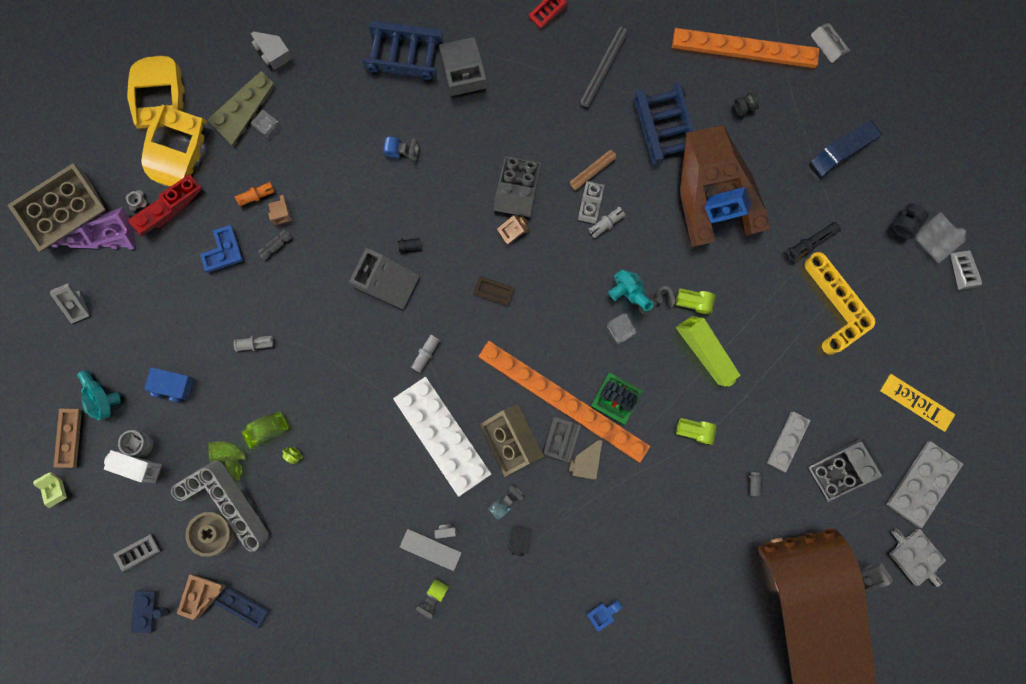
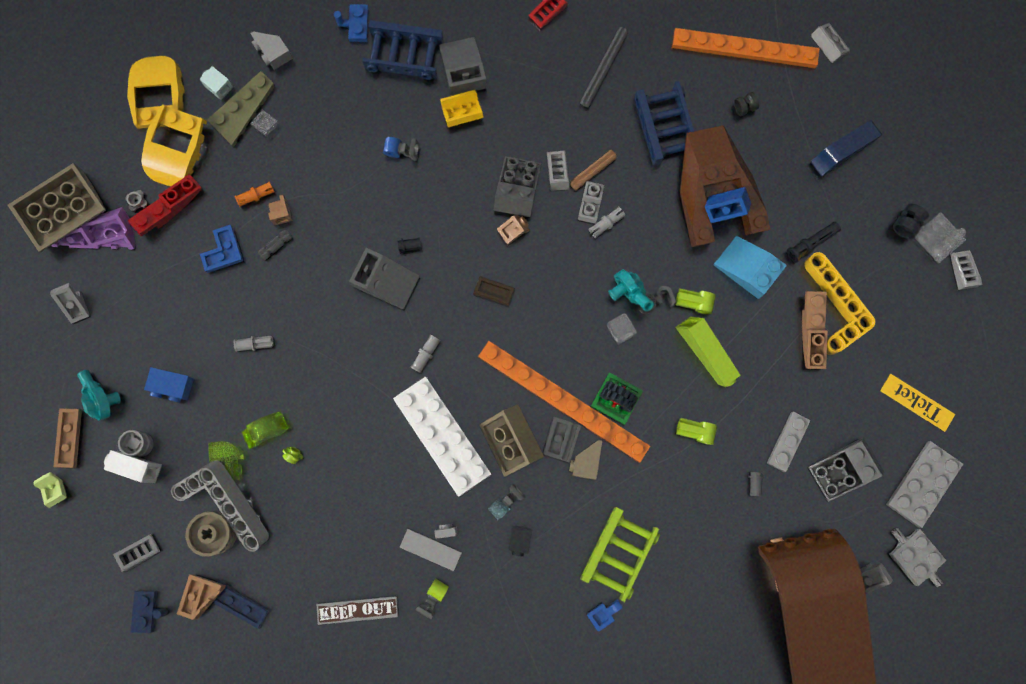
(216, 82): none -> light aqua brick
(357, 22): none -> blue plate
(357, 610): none -> tile
(461, 108): none -> yellow bracket
(558, 182): none -> light grey slope
(600, 555): none -> lime fence
(750, 266): none -> dark azure slope
(814, 330): none -> medium nougat slope

